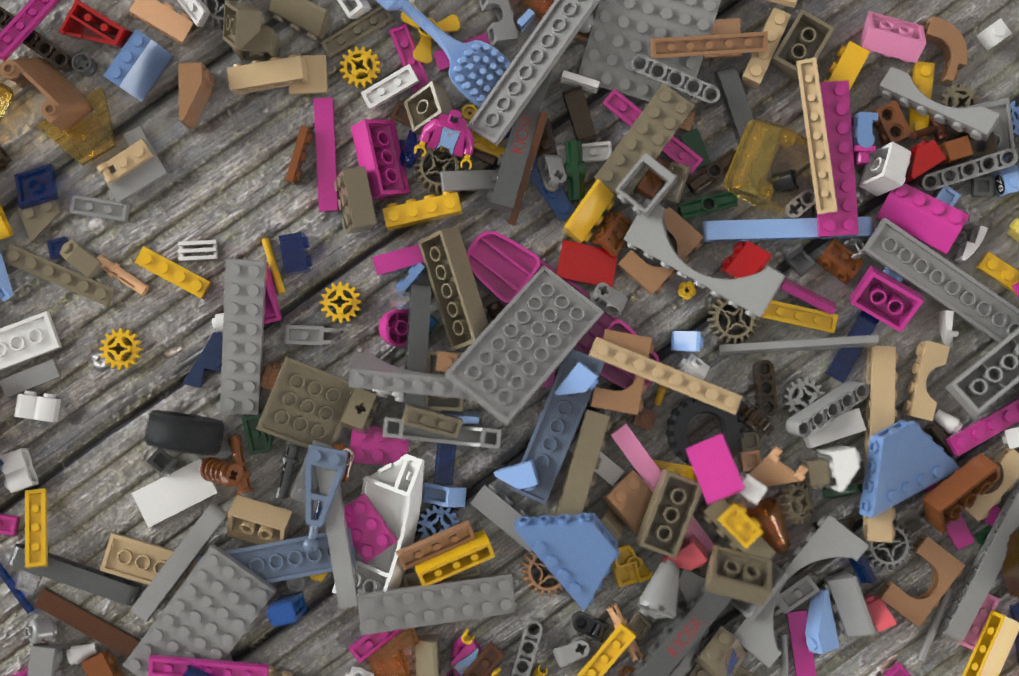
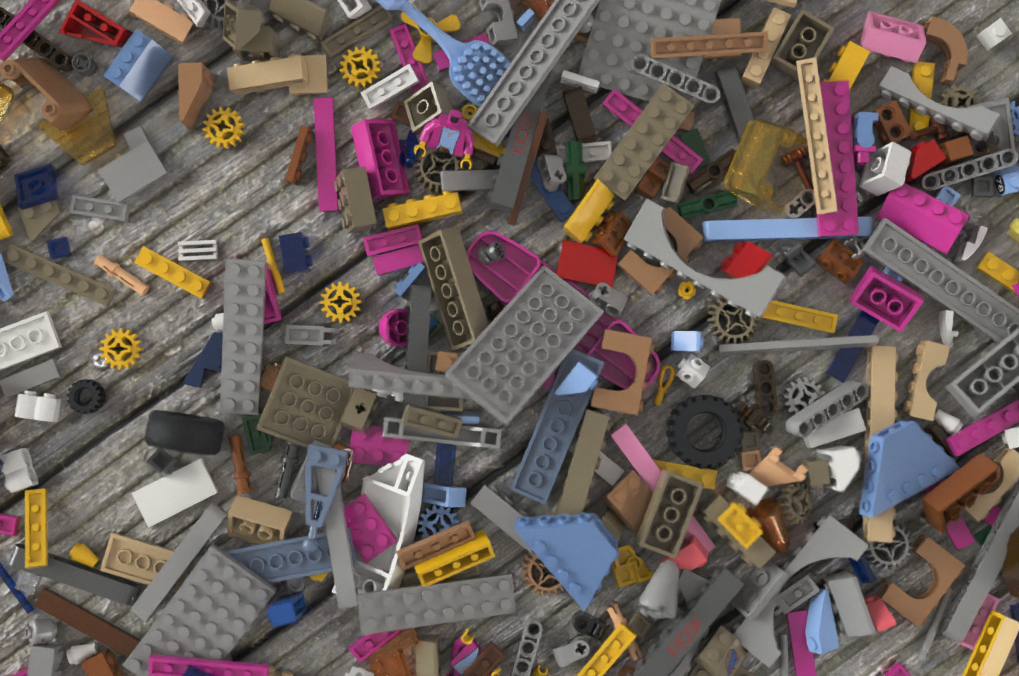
(74, 396): none -> black tyre
(80, 258): dark tan slope -> none
(83, 555): none -> yellow cone
(125, 161): tan plate -> none
(221, 472): dark orange piece -> none
(224, 120): none -> yellow gear
(392, 240): none -> dark pink plate
(399, 299): clear plate -> none
(491, 253): none -> dark grey wheel
(520, 475): light blue slope -> none
(645, 419): reddish brown brick -> none
(658, 169): light grey window -> none
(665, 375): tan plate -> none
(715, 469): dark pink tile -> none
(739, 575): dark tan slope -> none
(785, 181): black piece -> none
(794, 158): none -> copper piece
(808, 296): dark pink tile -> none
(851, 489): dark green tile -> none

